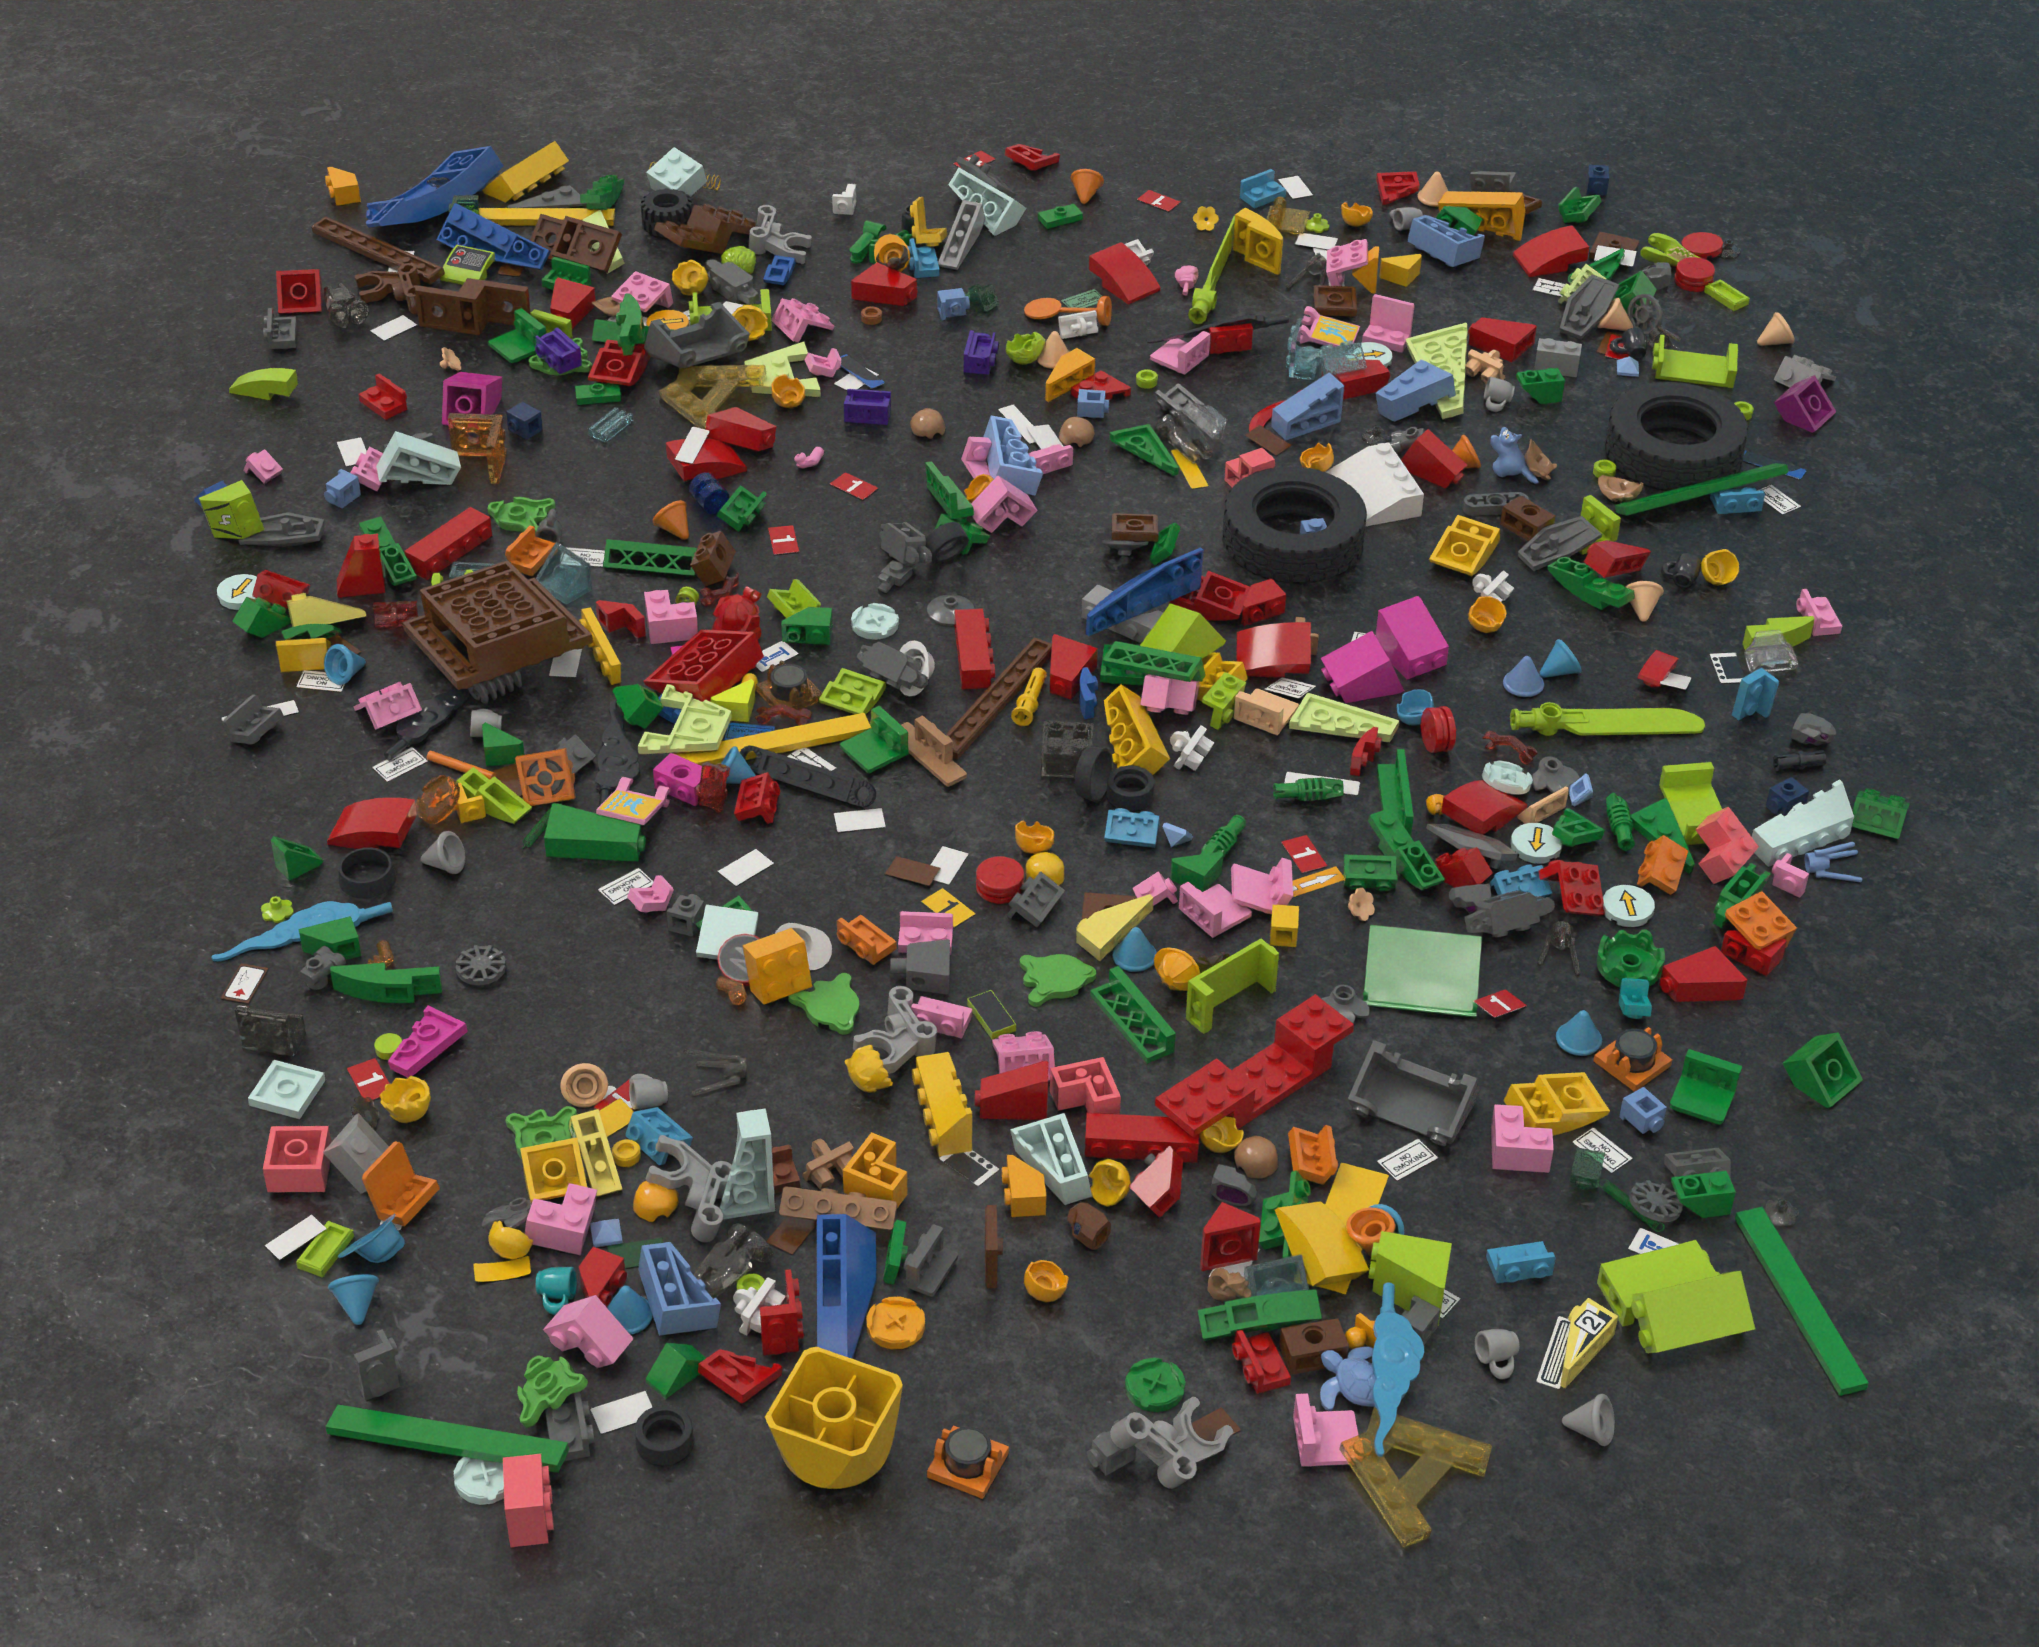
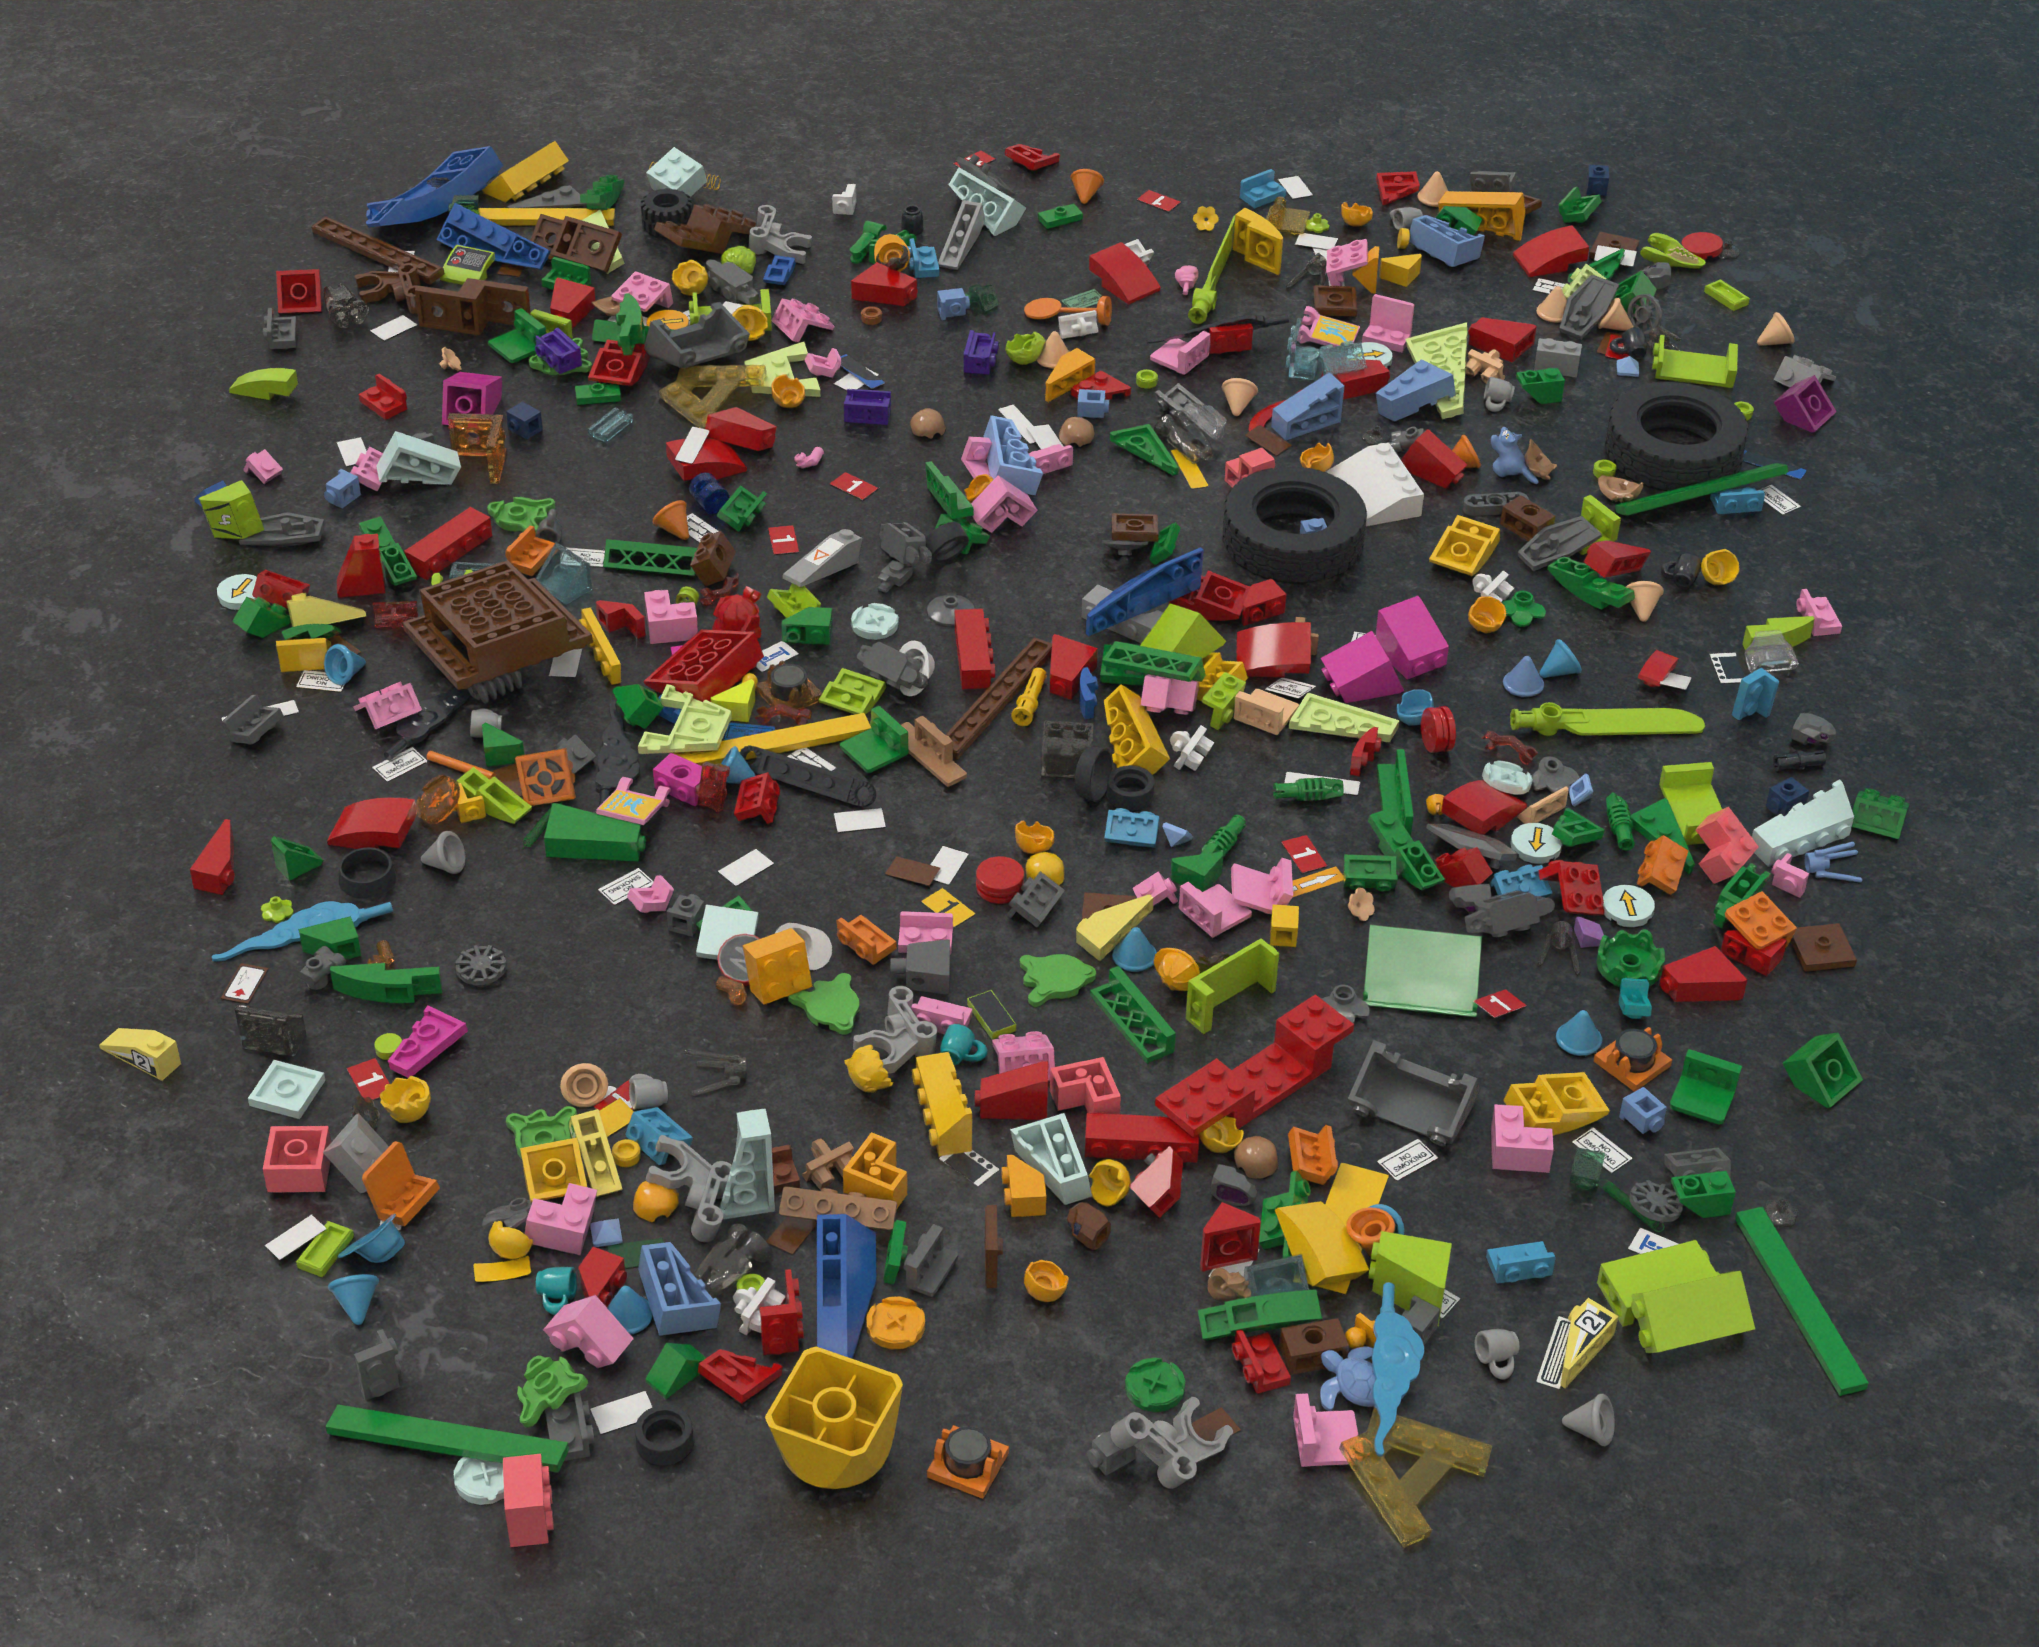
(144, 1050): none -> light yellow slope
(215, 865): none -> red slope
(342, 186): light orange slope -> none
(698, 528): none -> white sticker
(830, 556): none -> light grey slope
(931, 237): yellow bracket -> none
(958, 1042): none -> teal piece
(1239, 393): none -> light nougat hat
(1403, 238): none -> yellow tile
(1523, 608): none -> green plate
(1553, 306): none -> light nougat hat
(1587, 932): none -> medium lavender slope
(1694, 274): red head -> none
(1822, 947): none -> reddish brown plate

